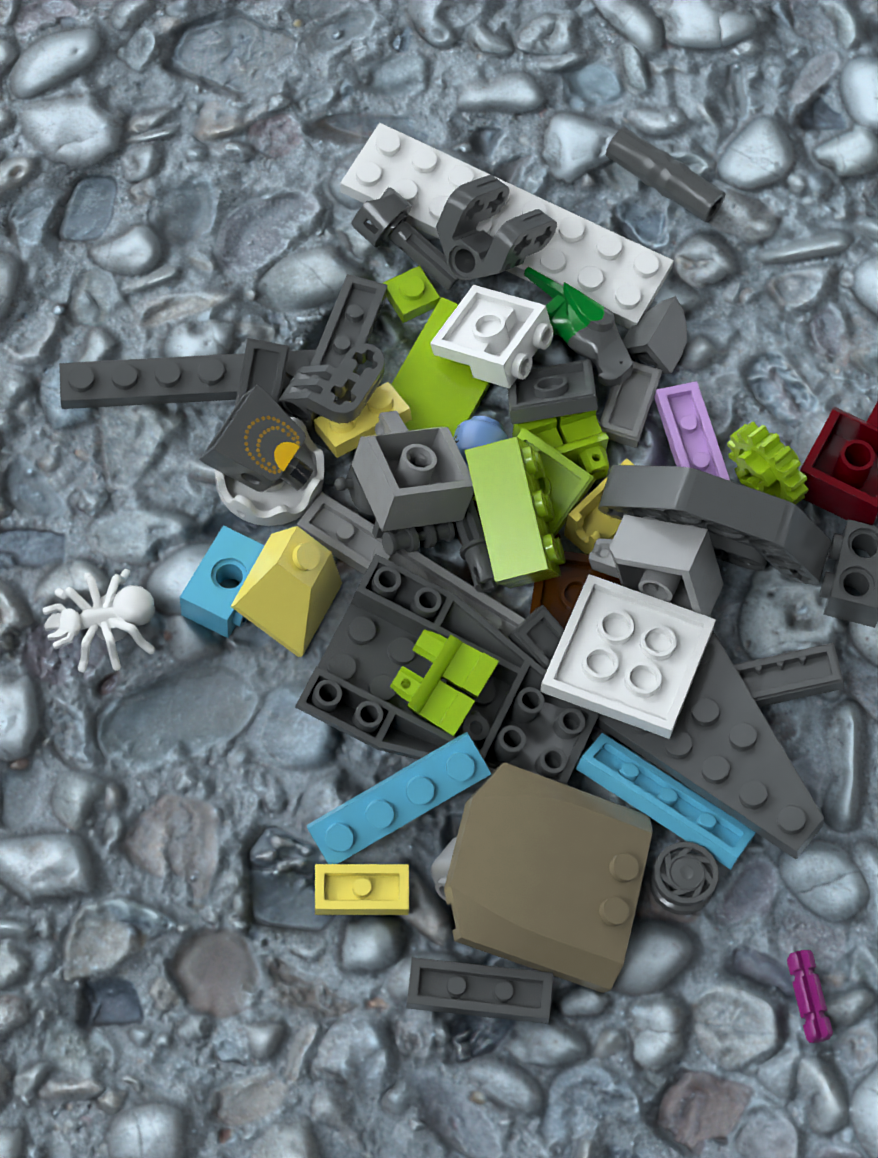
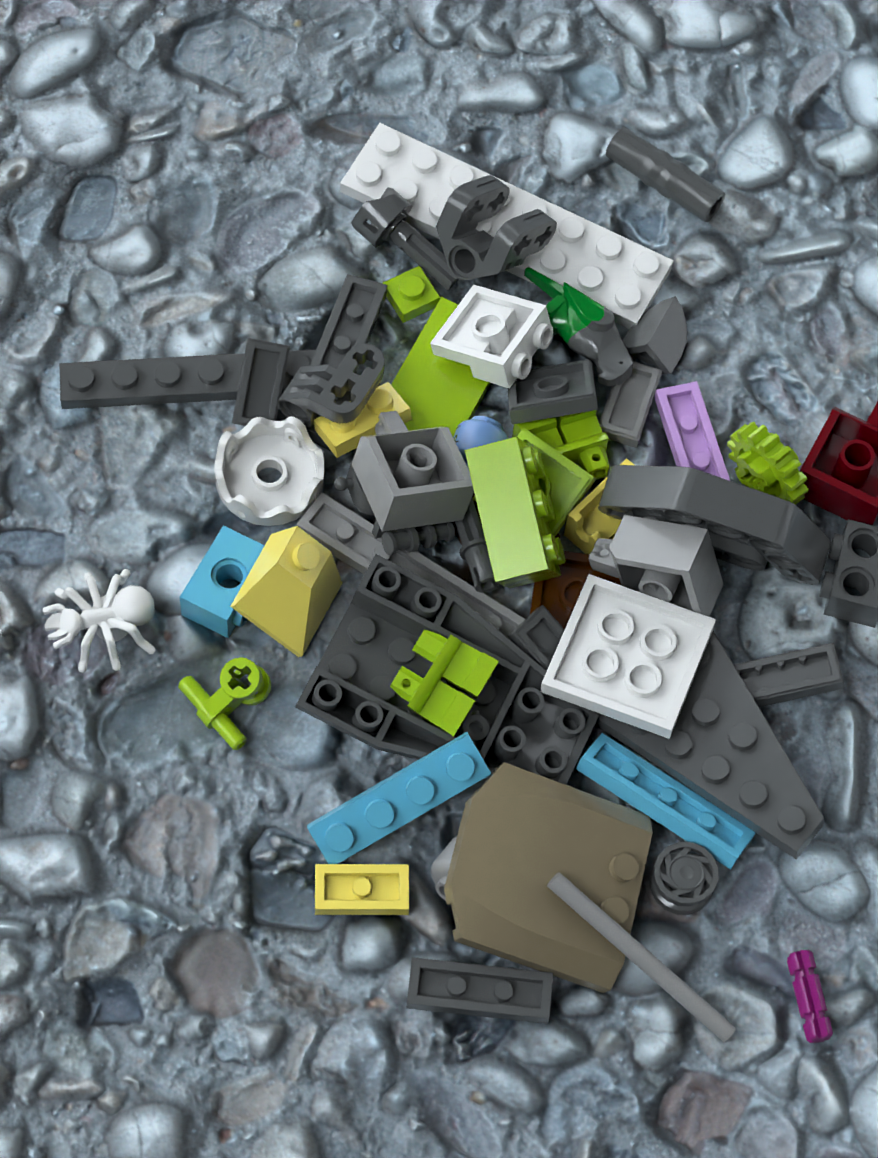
(215, 709): none -> lime piece
(258, 444): dark grey torso -> none
(641, 957): none -> light grey piece

